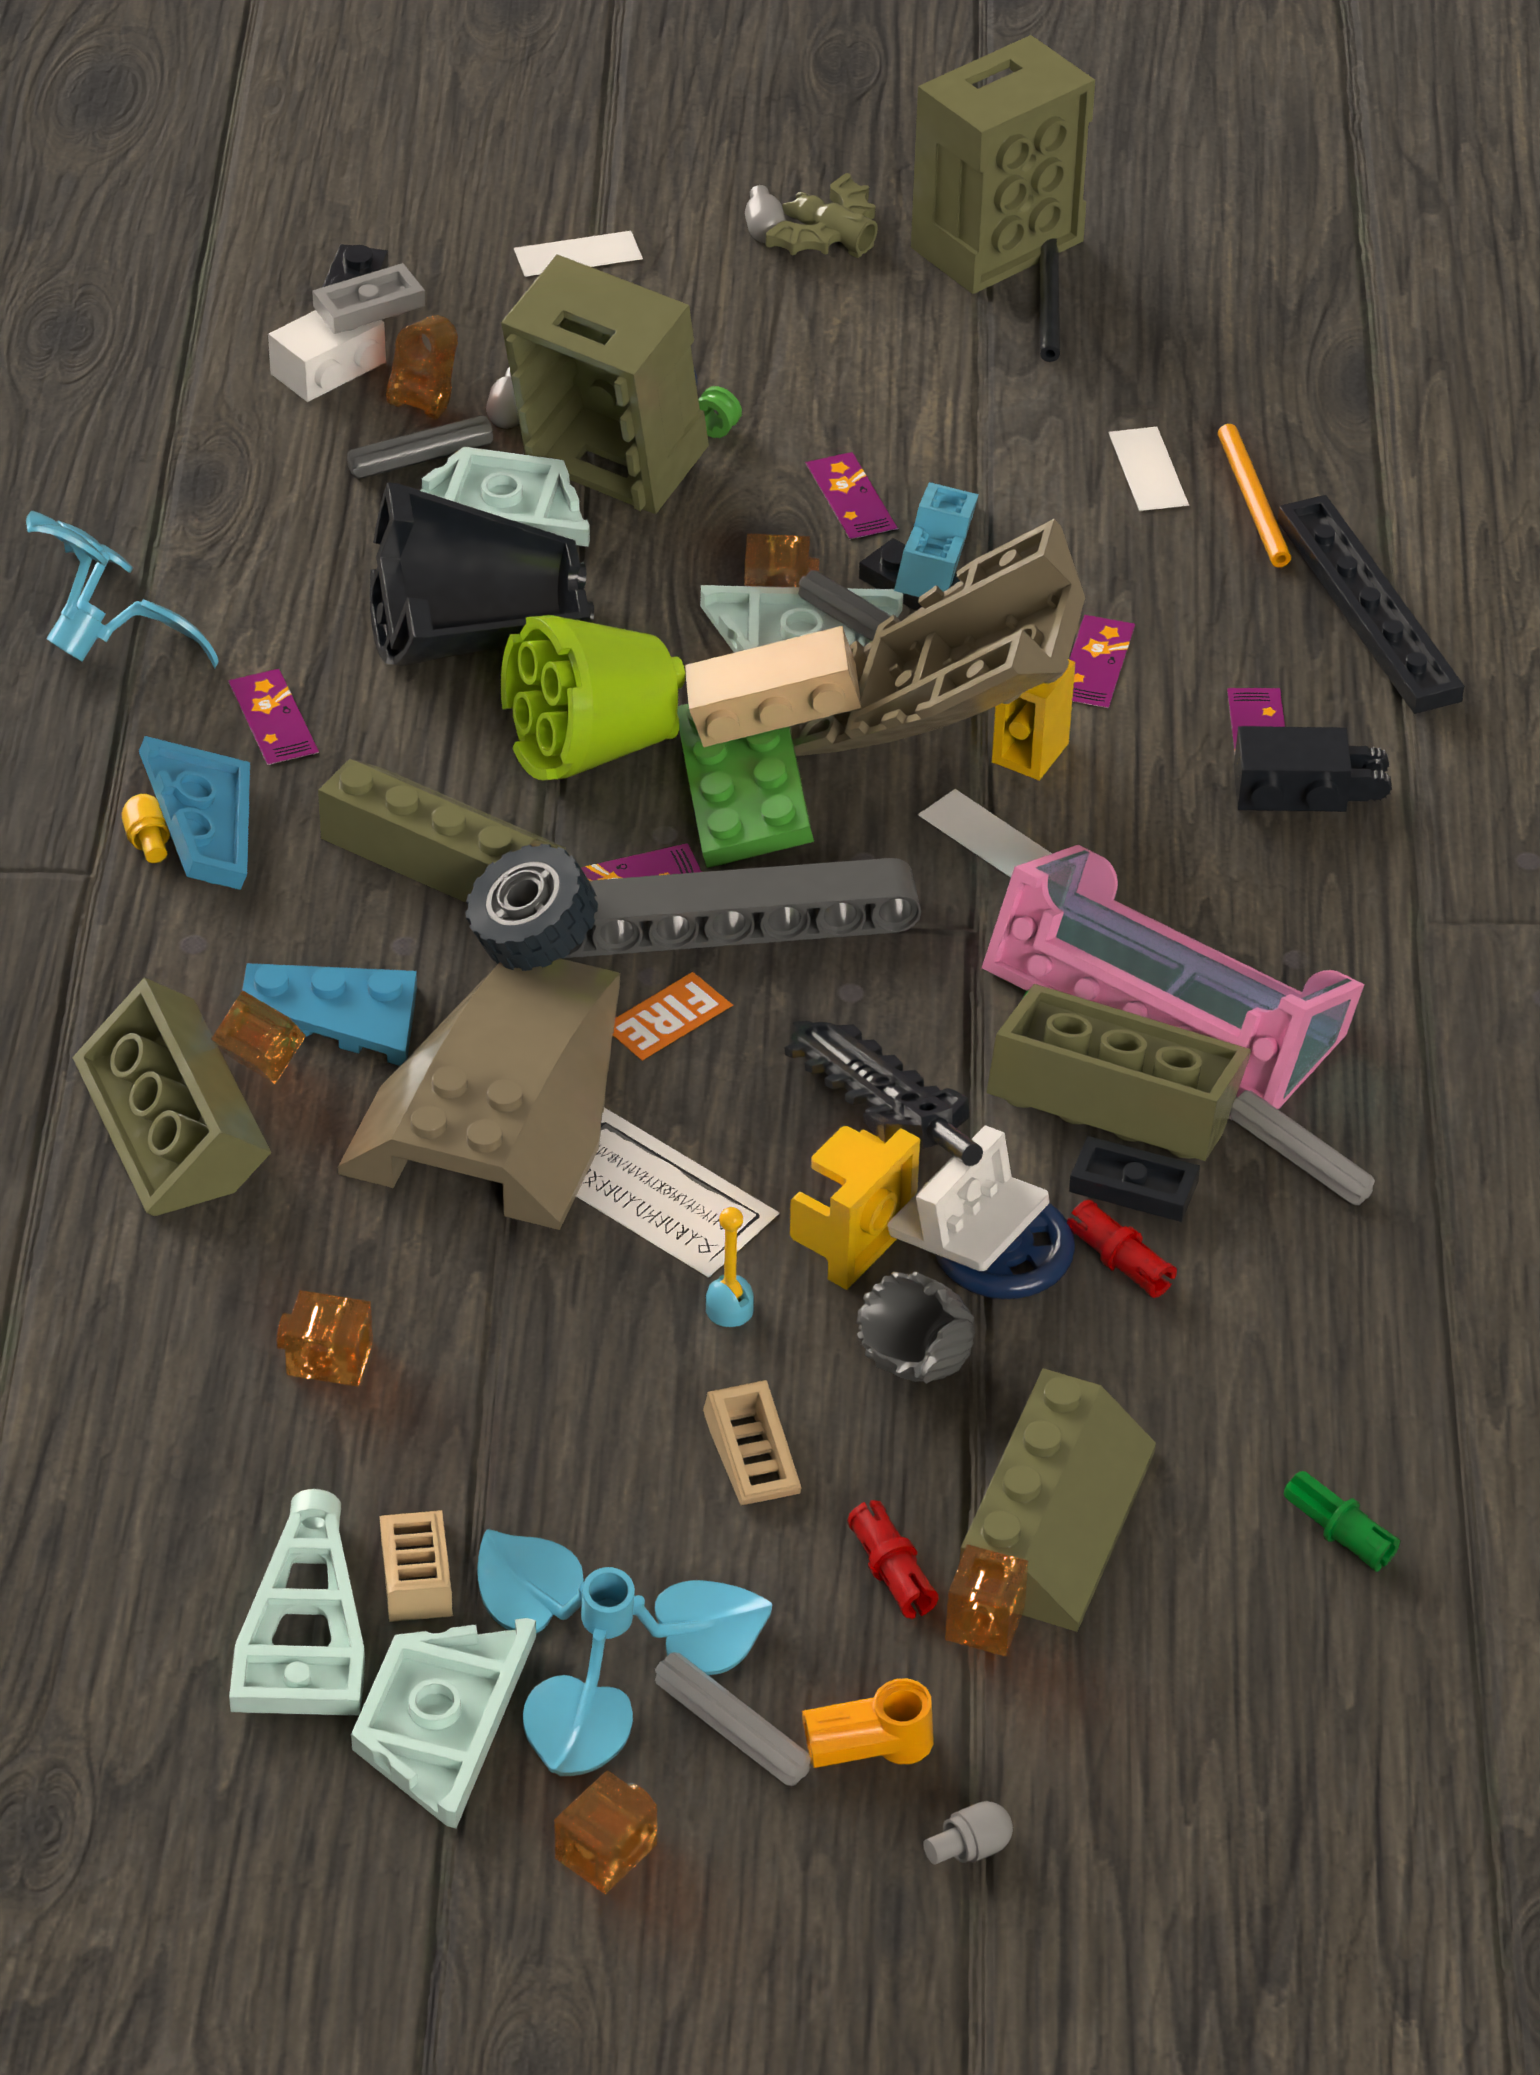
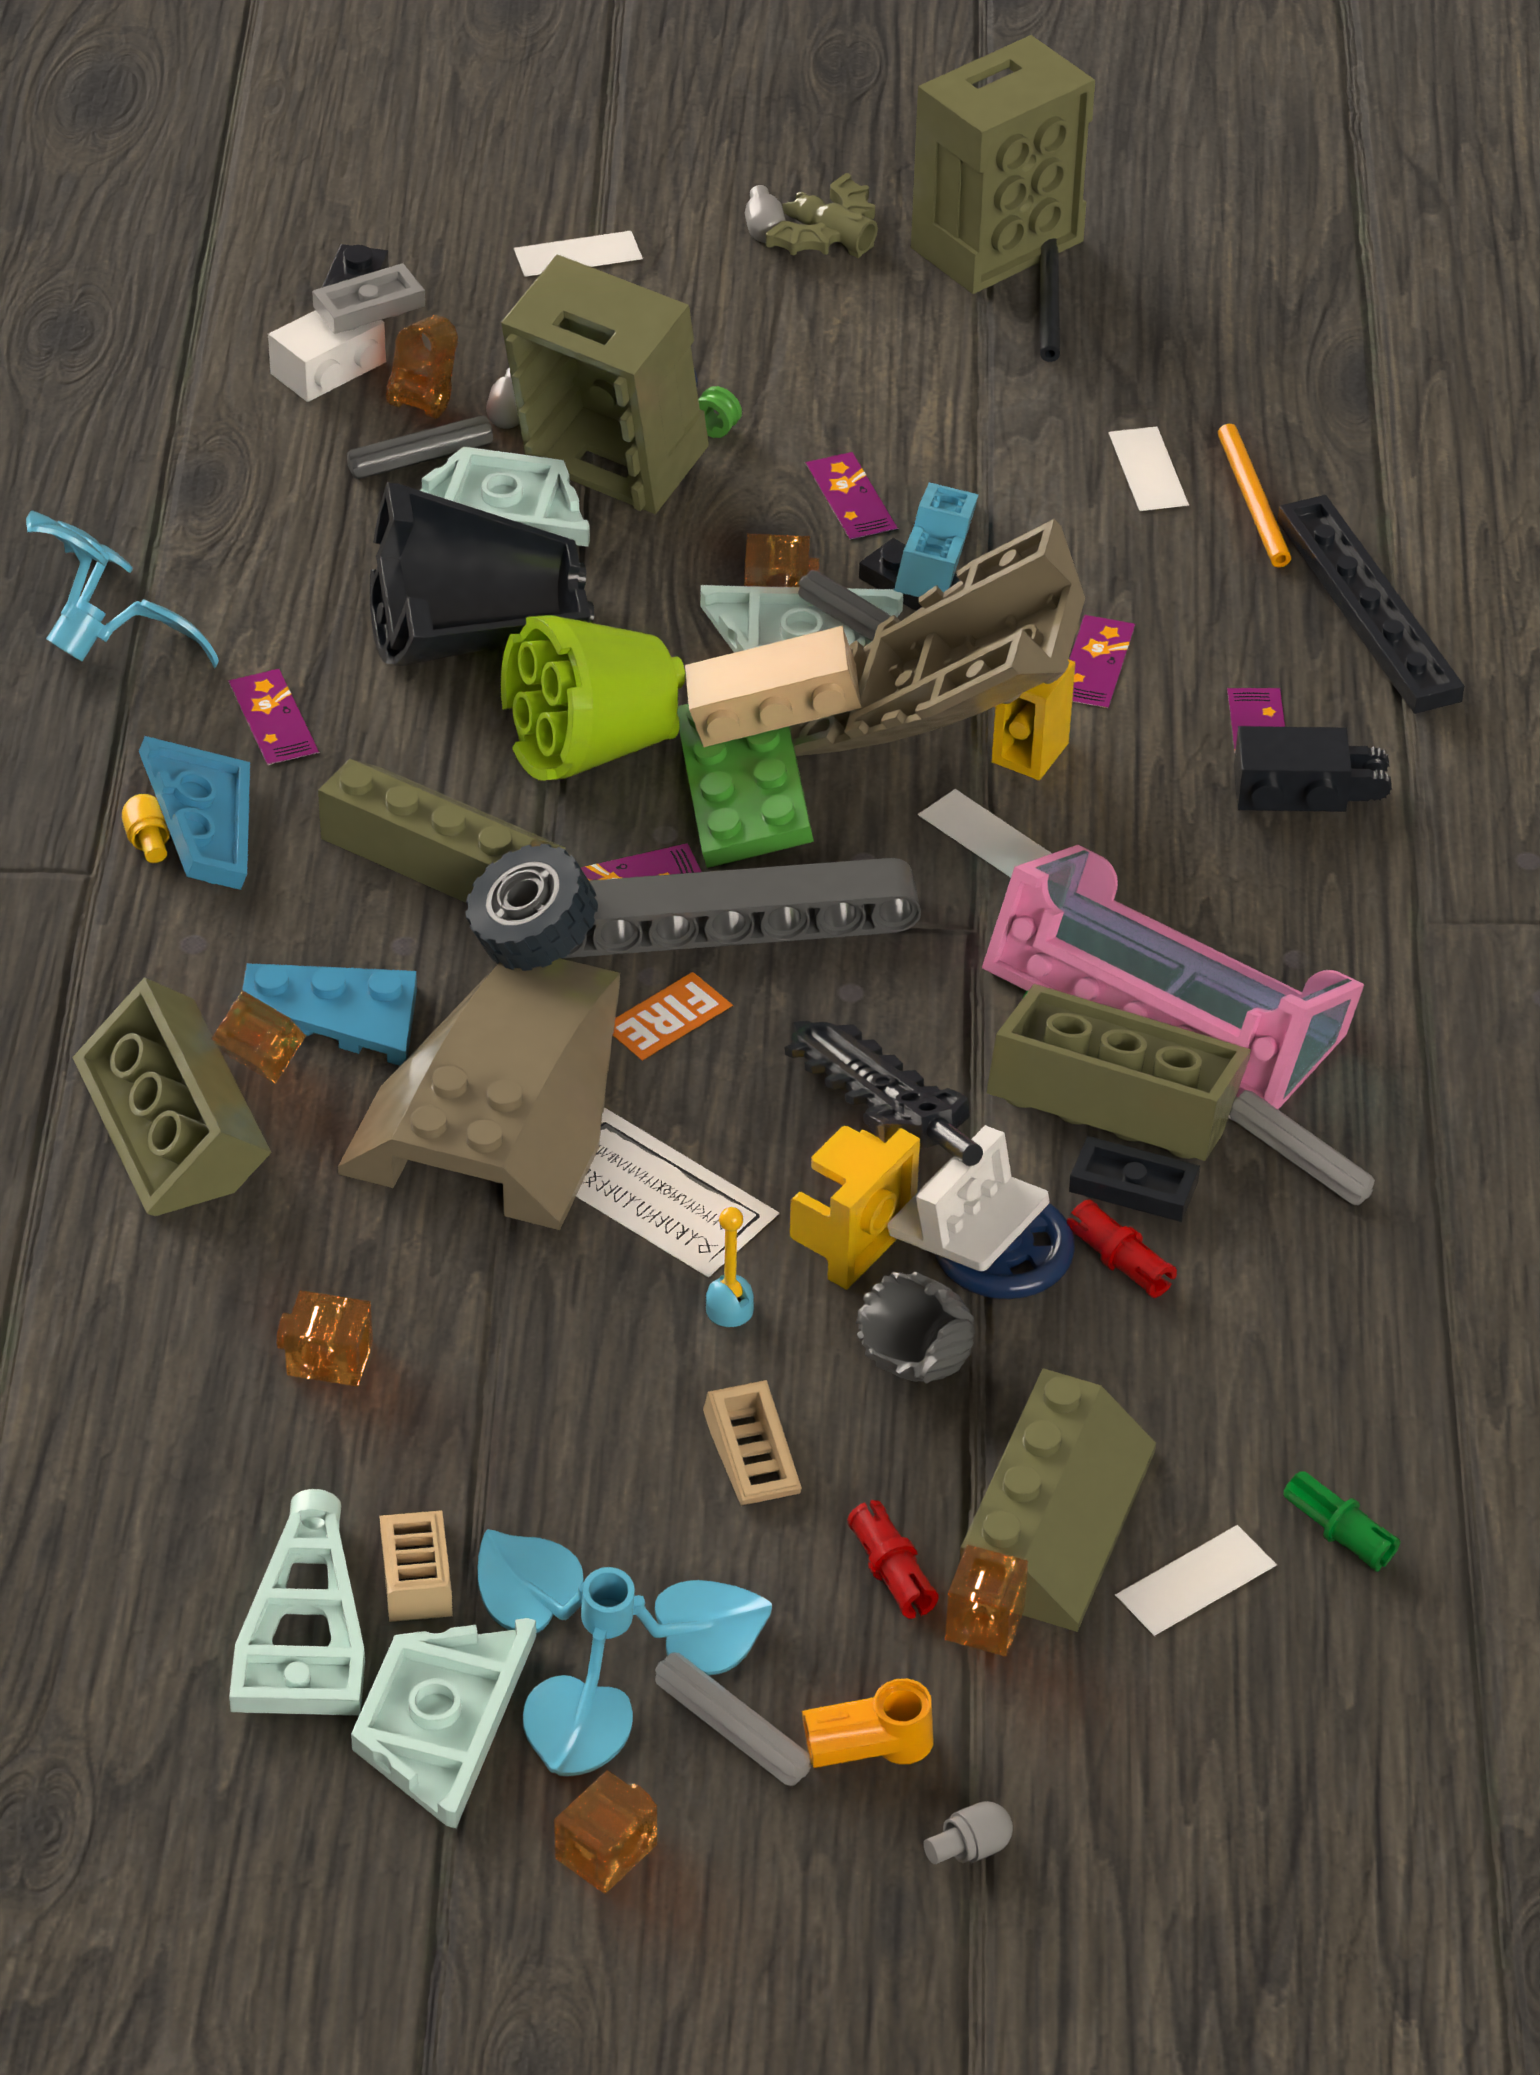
(1195, 1580): none -> white sticker

